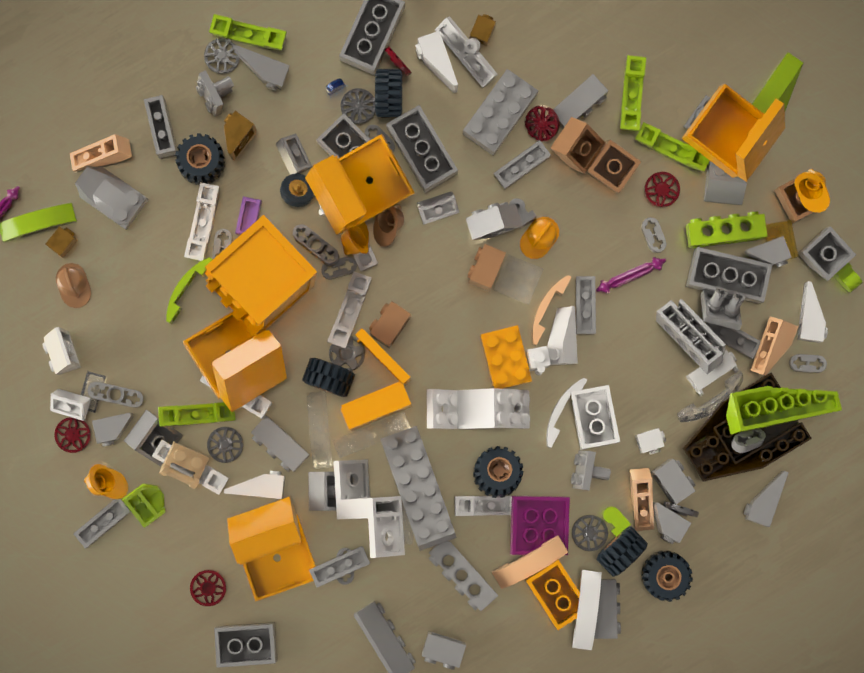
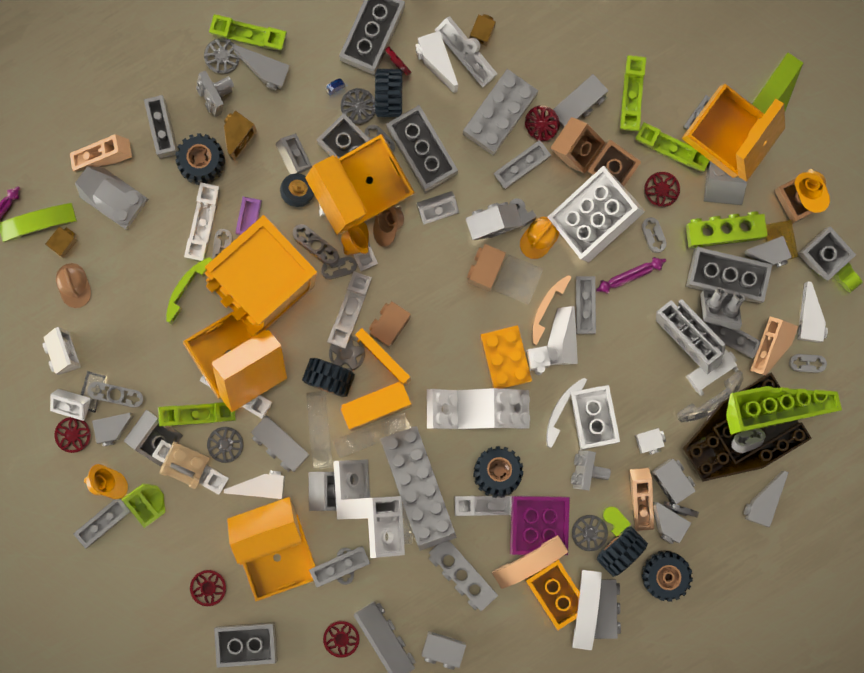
(341, 639): none -> dark red wheel
(595, 214): none -> white slope

